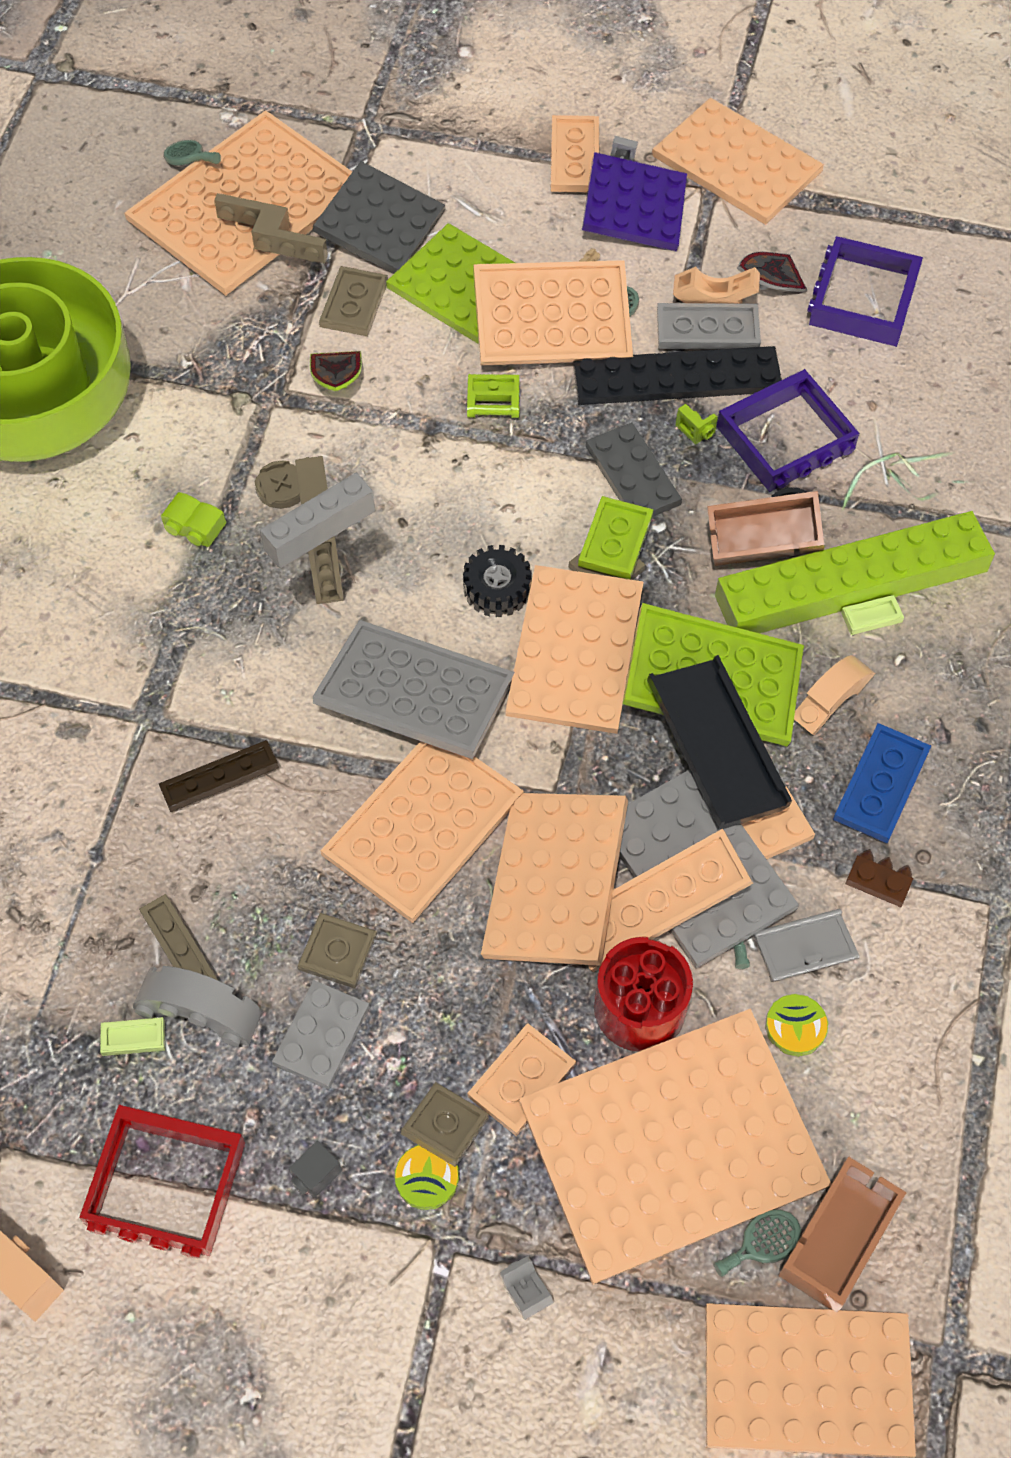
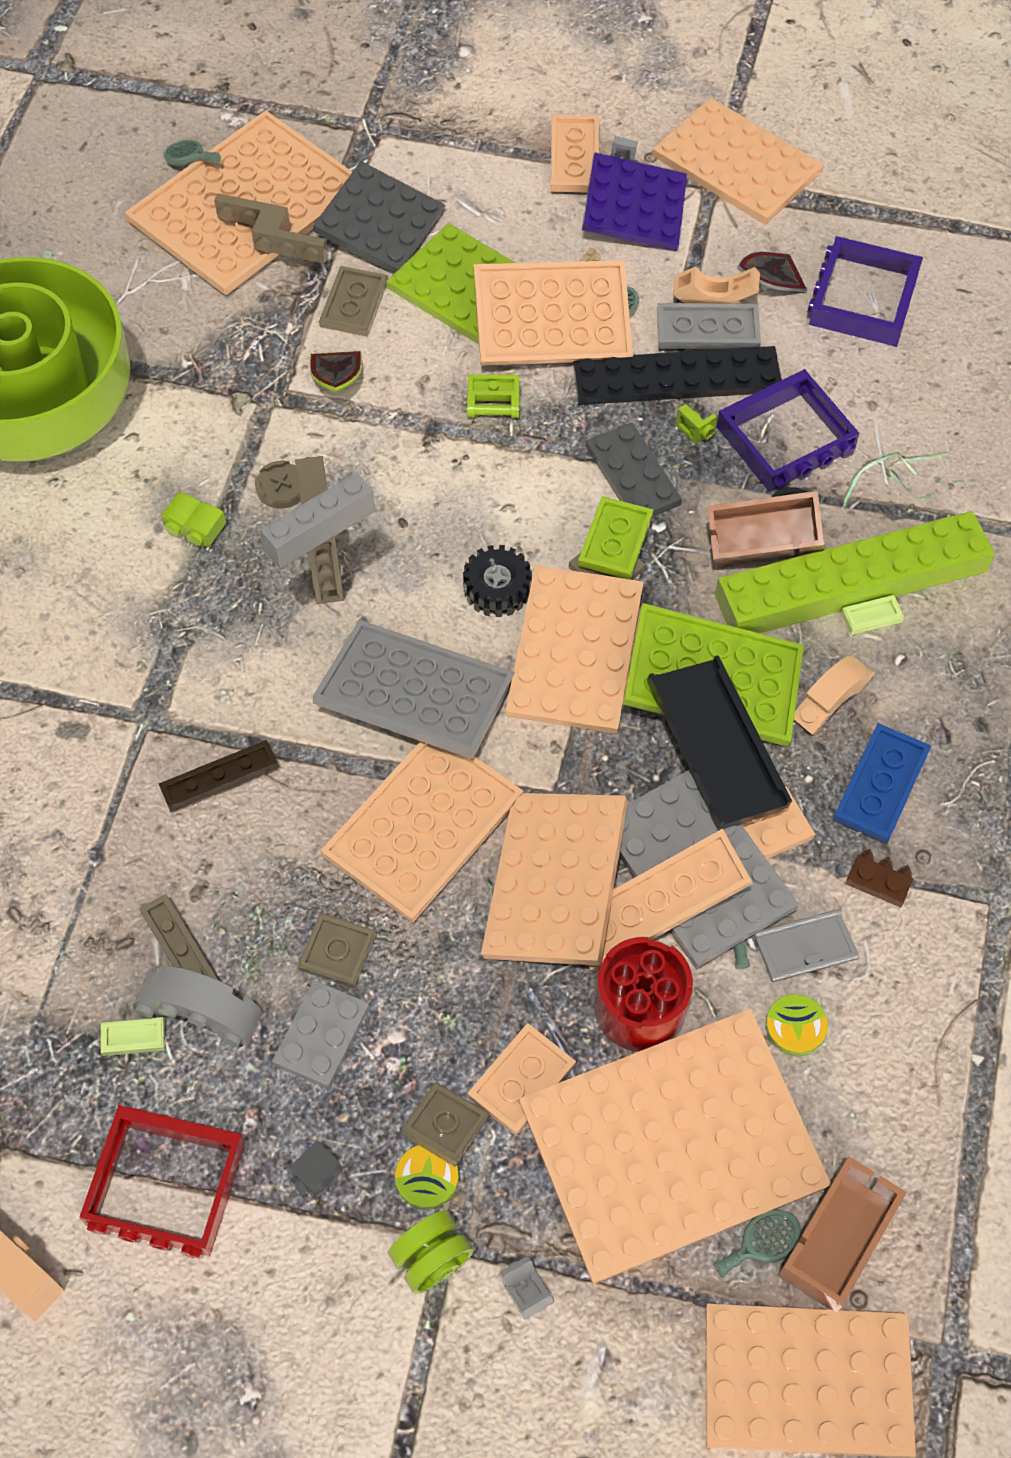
(430, 1251): none -> lime wheel

